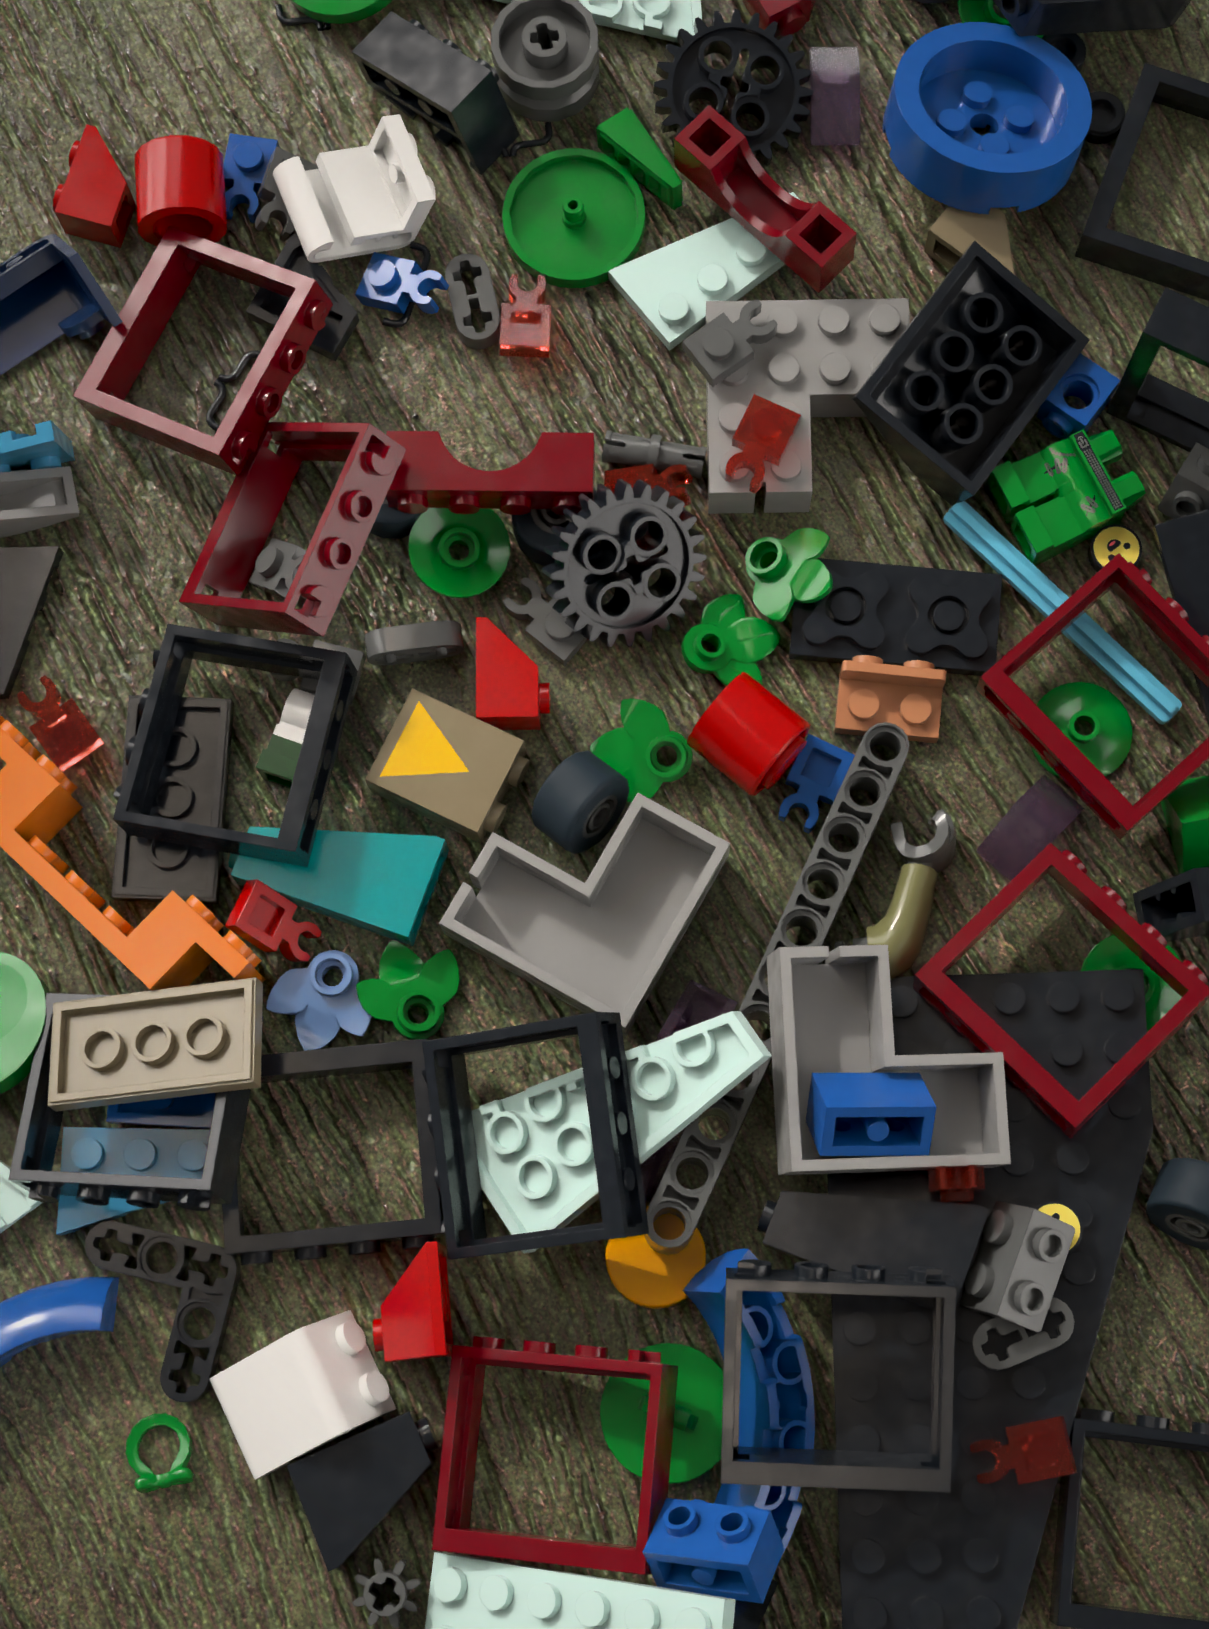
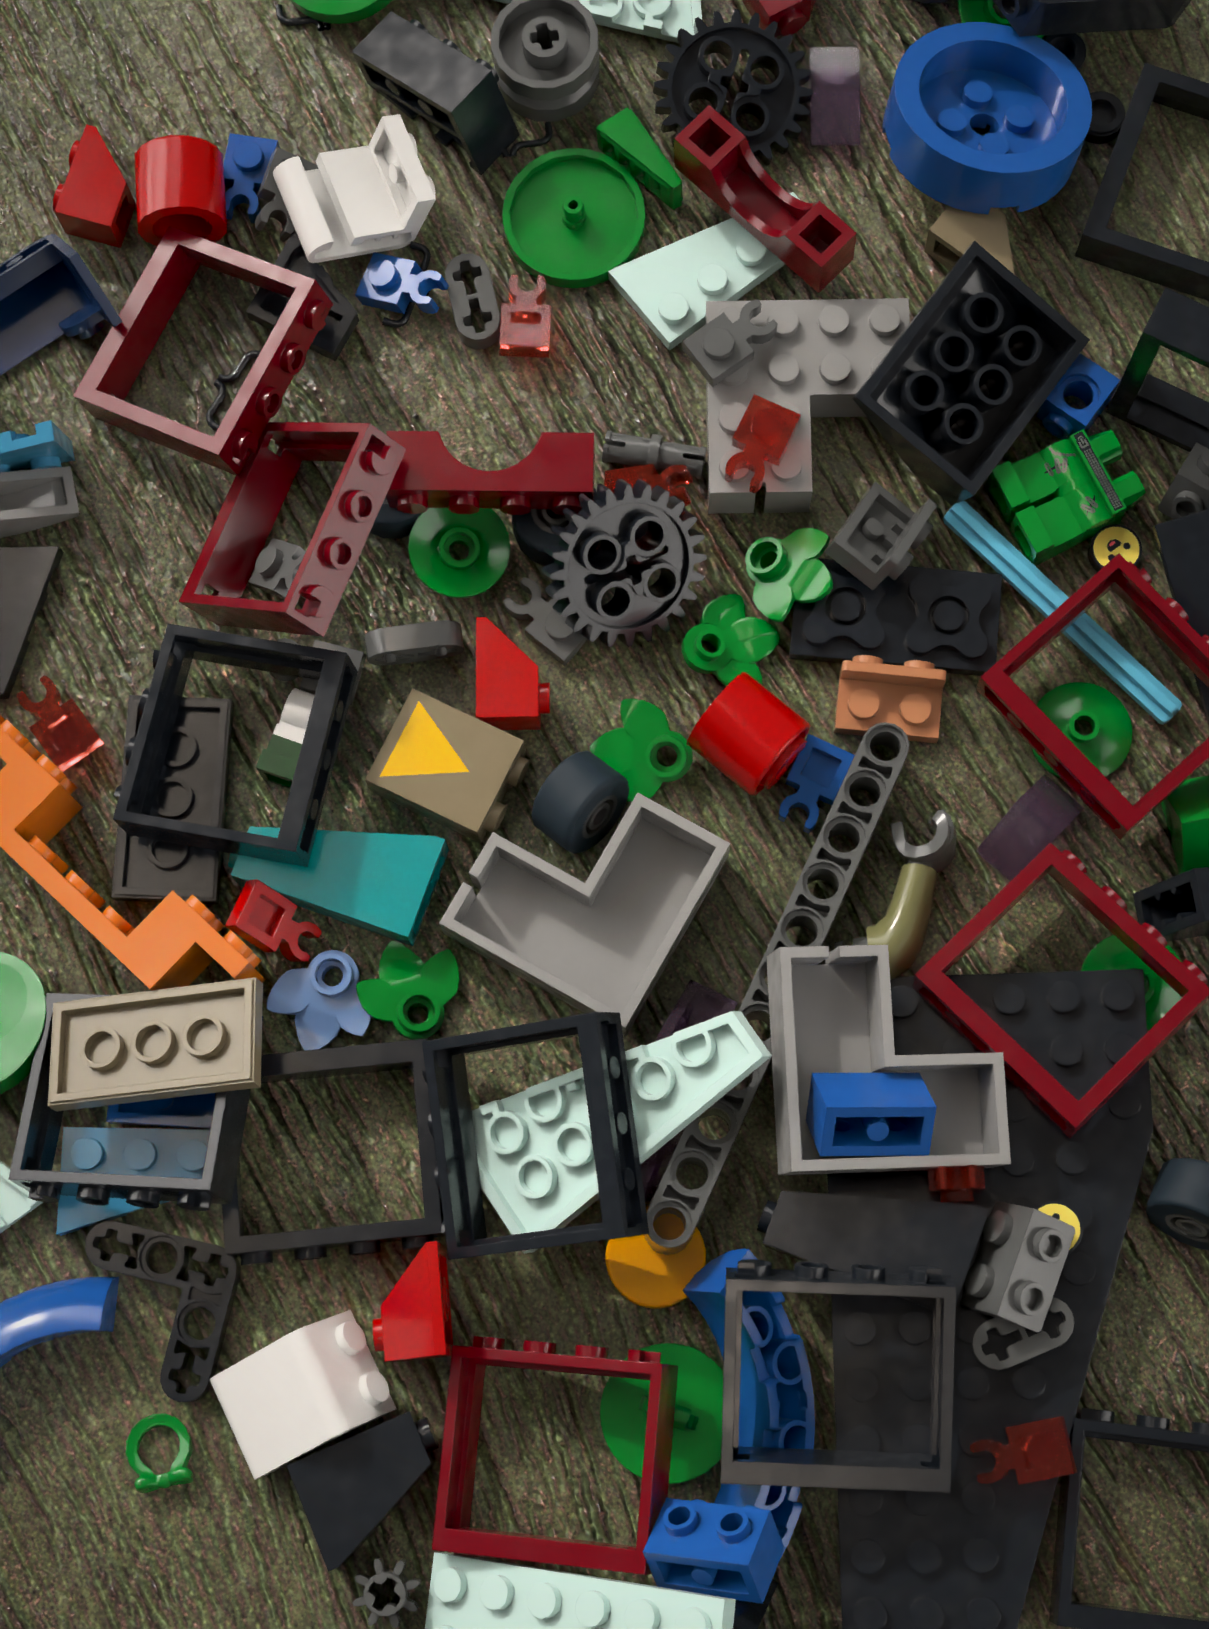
(878, 536): none -> dark grey bracket

